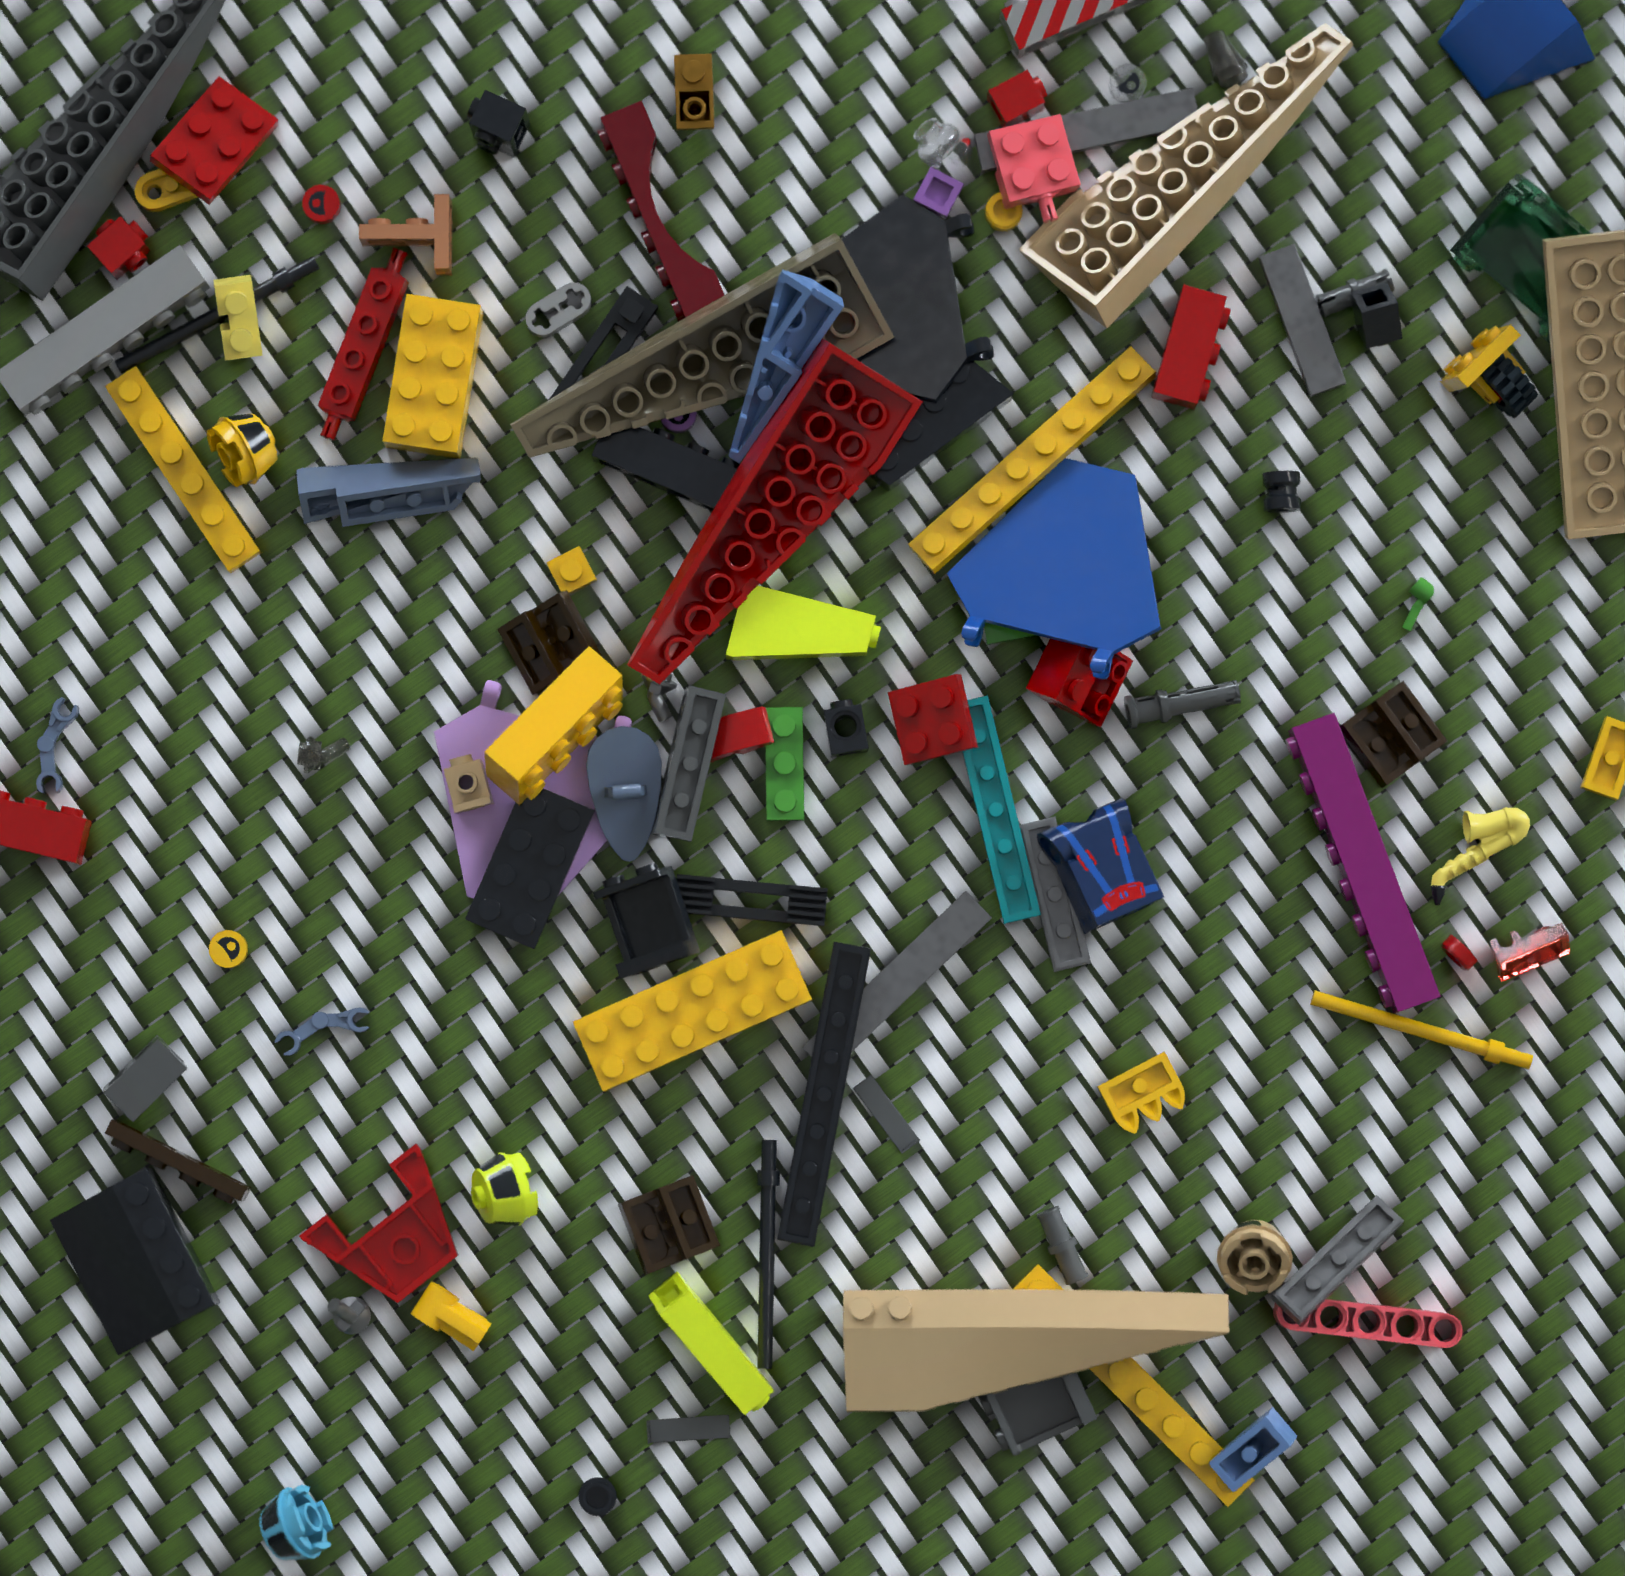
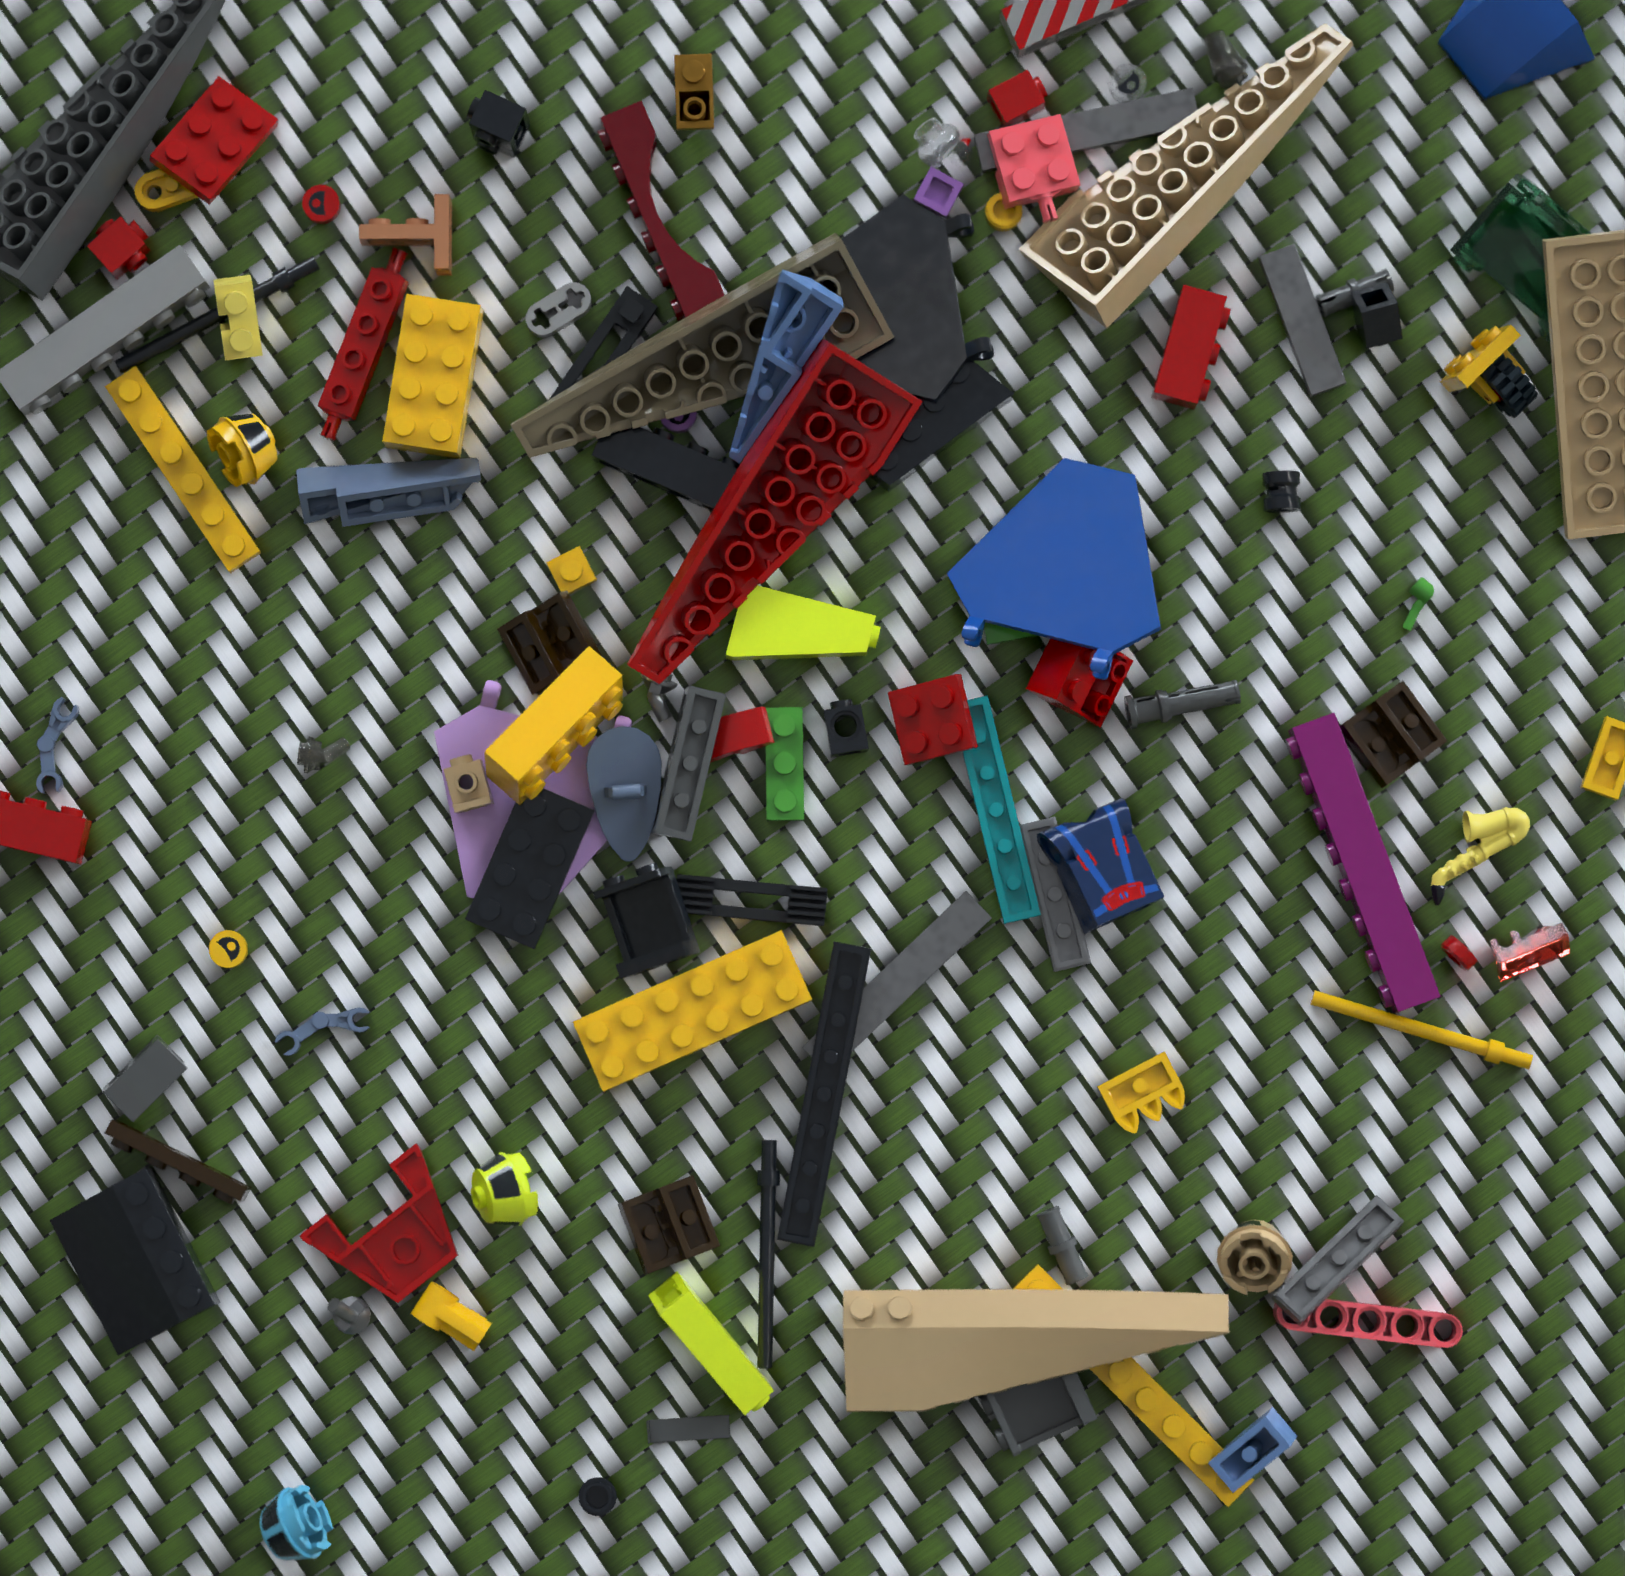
(886, 1114): dark grey piece -> none
(1032, 460): yellow plate -> none

